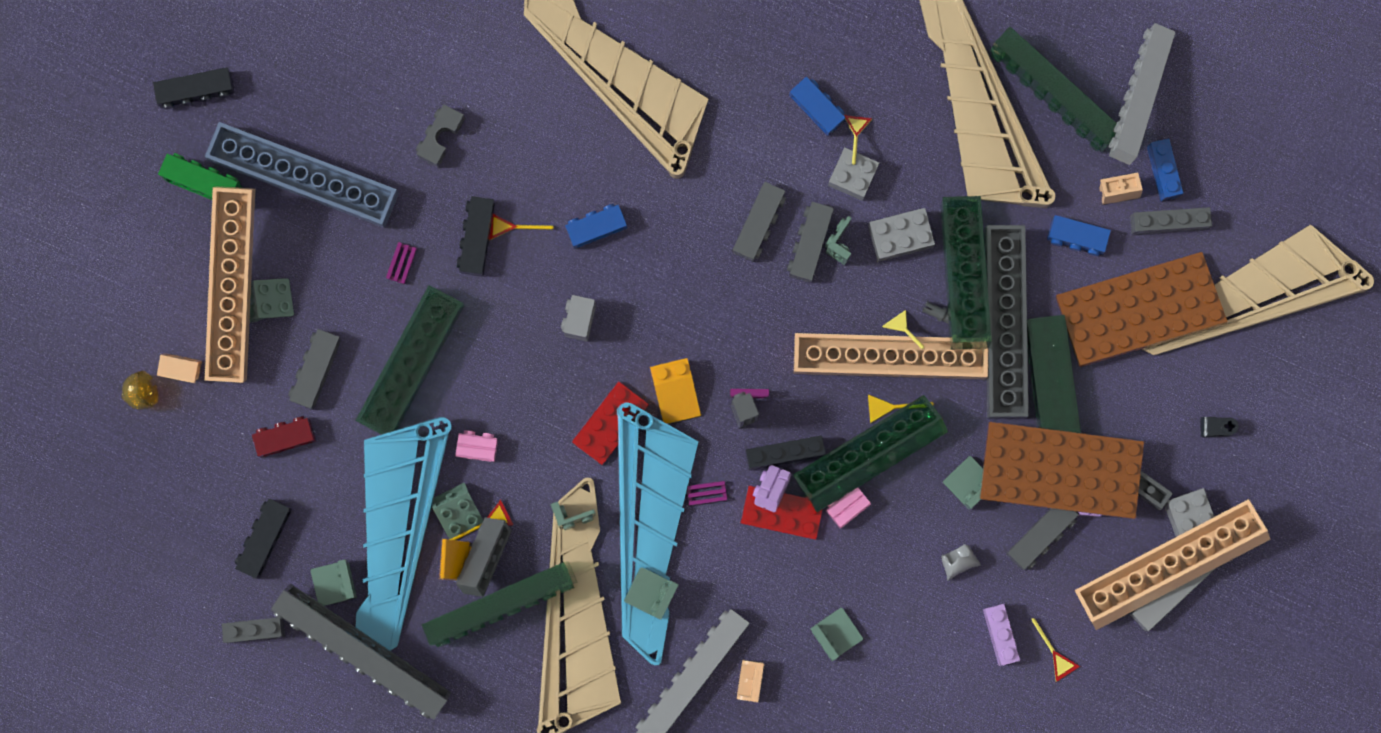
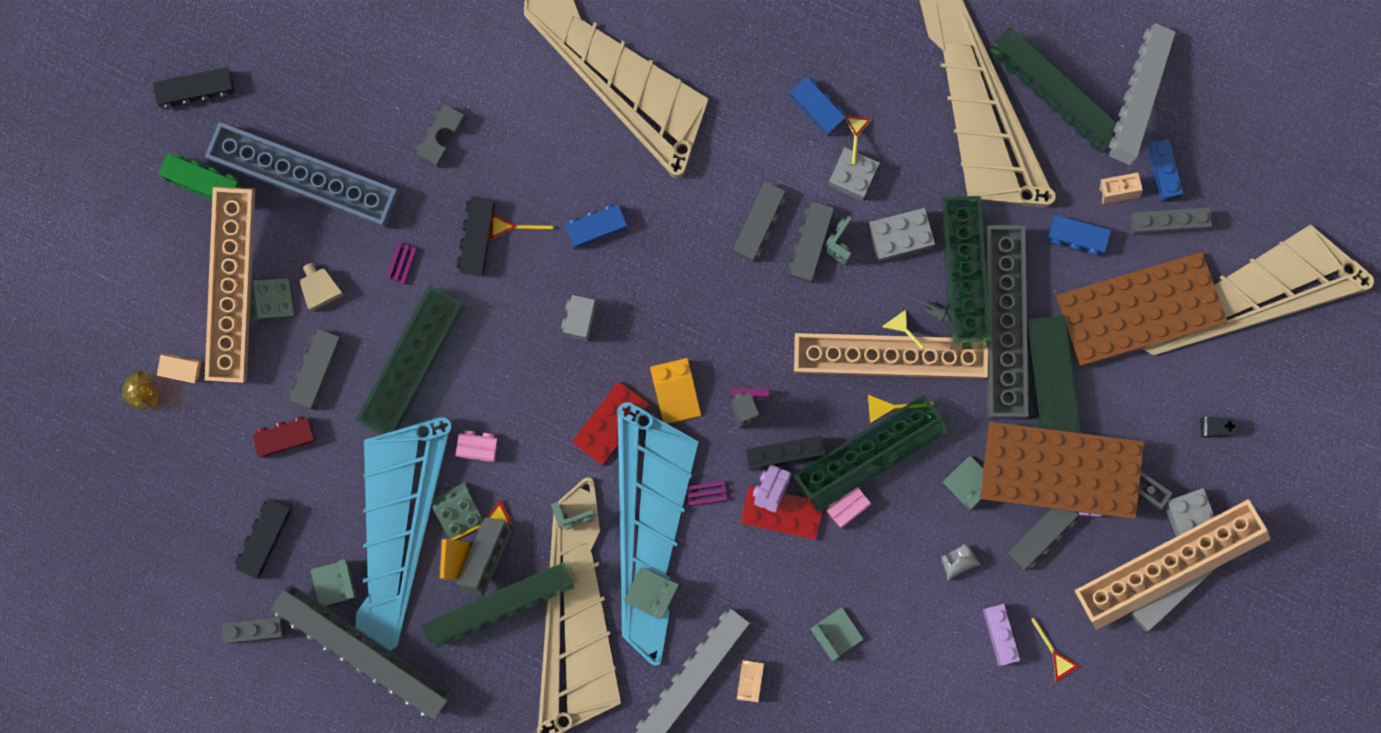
(318, 287): none -> tan torso

